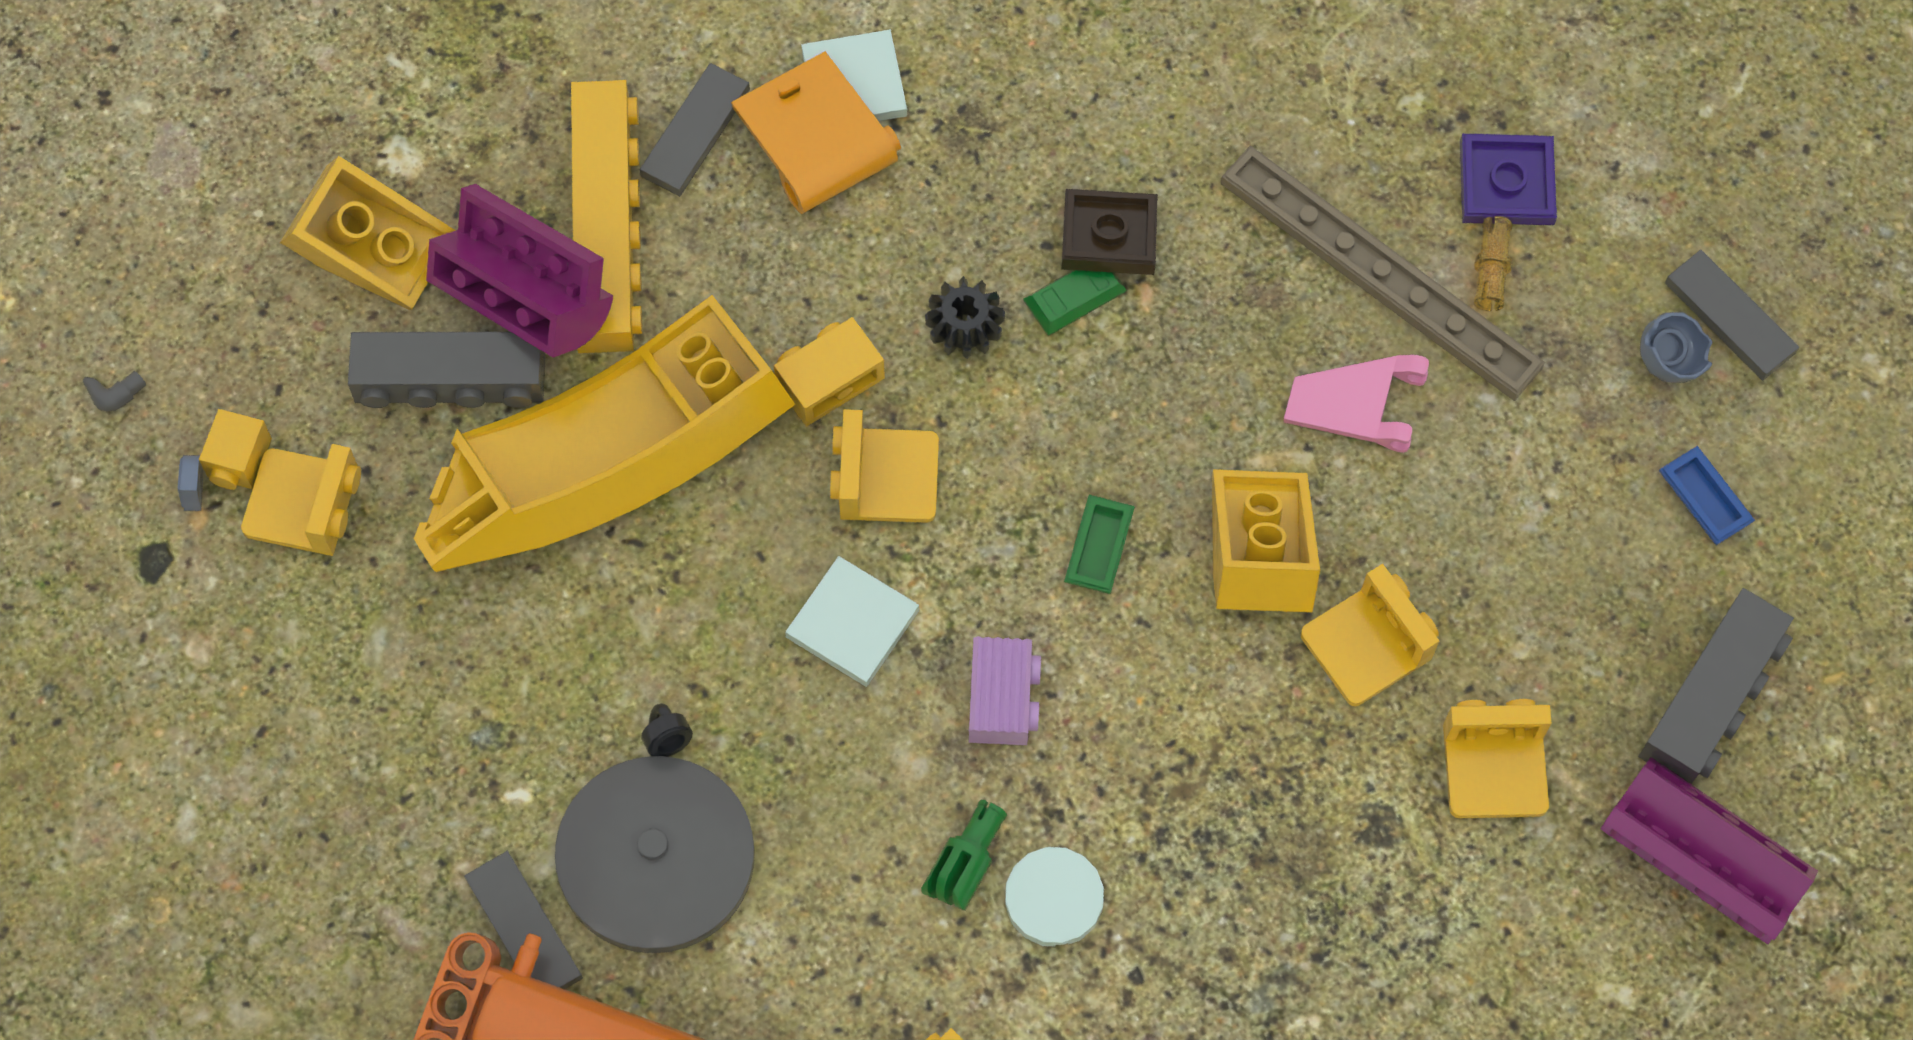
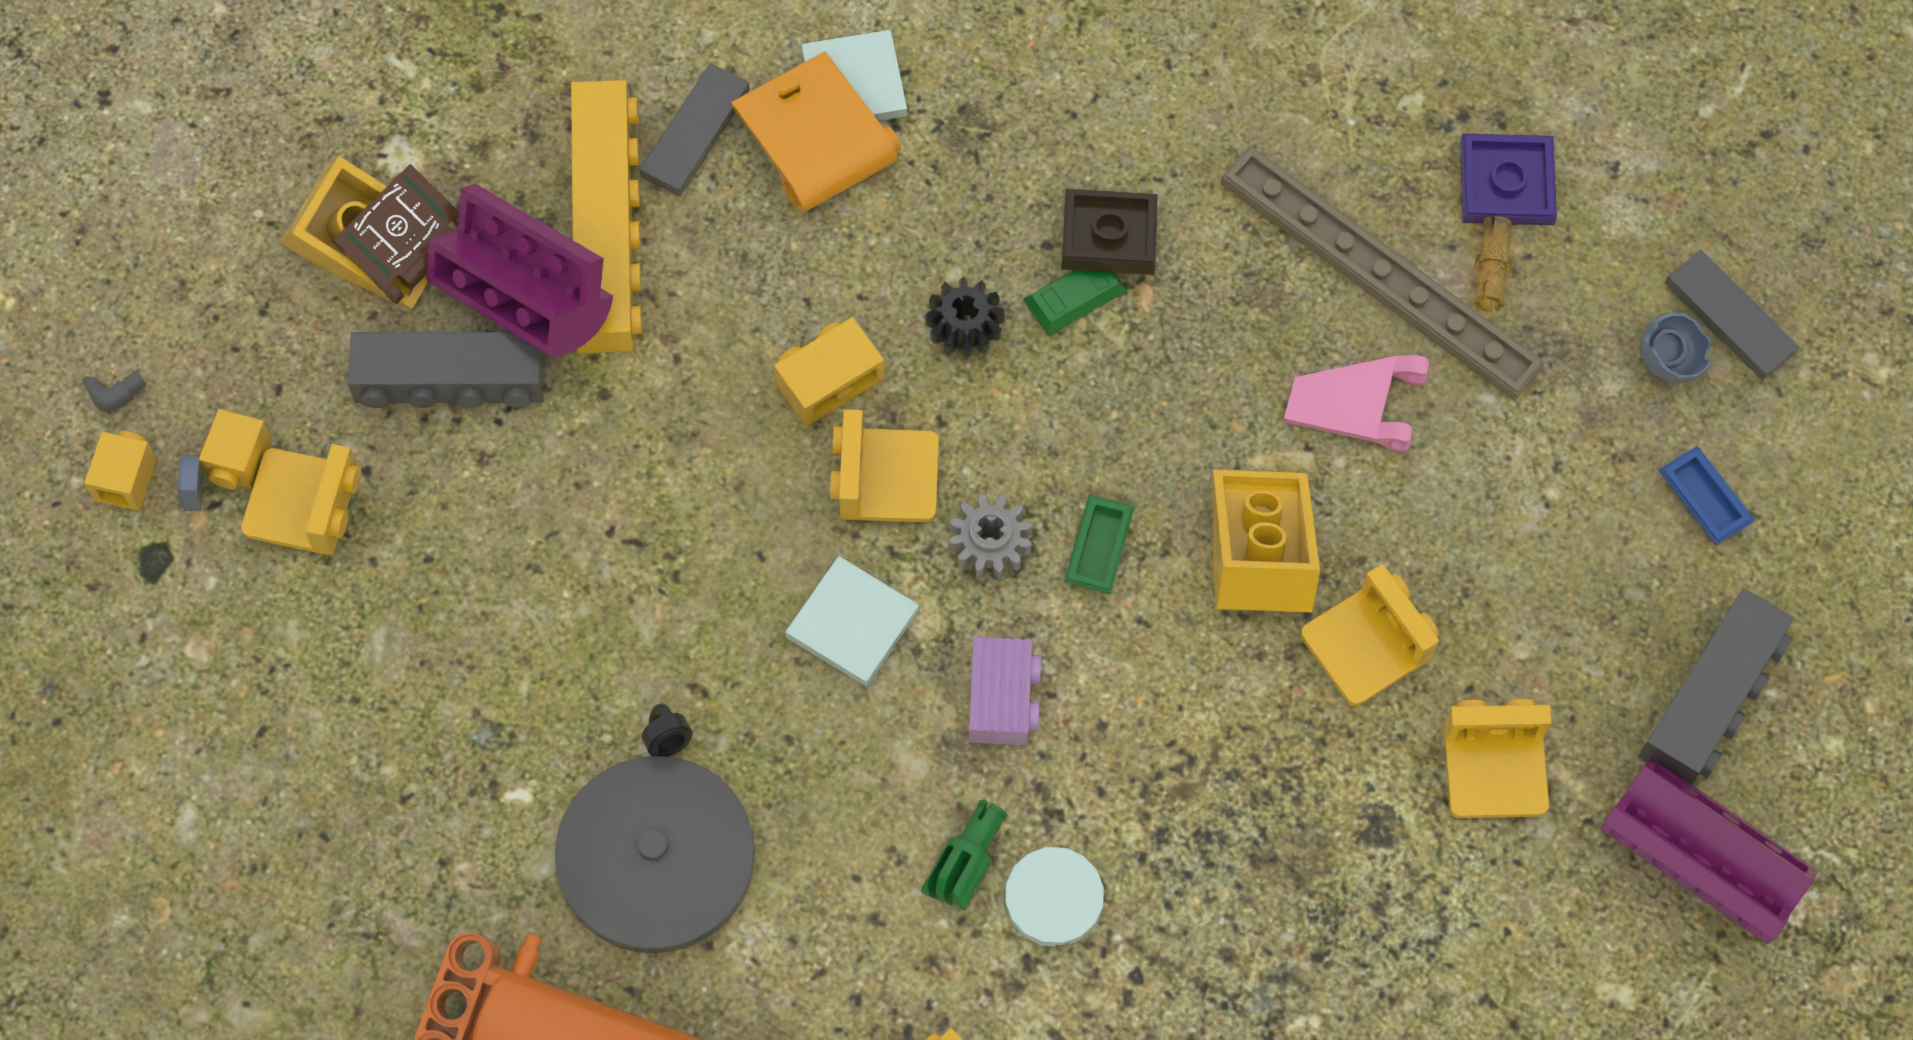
(121, 470): none -> yellow brick
(395, 232): none -> reddish brown piece
(517, 913): dark grey tile -> none
(602, 443): yellow slope -> none
(990, 552): none -> light grey gear

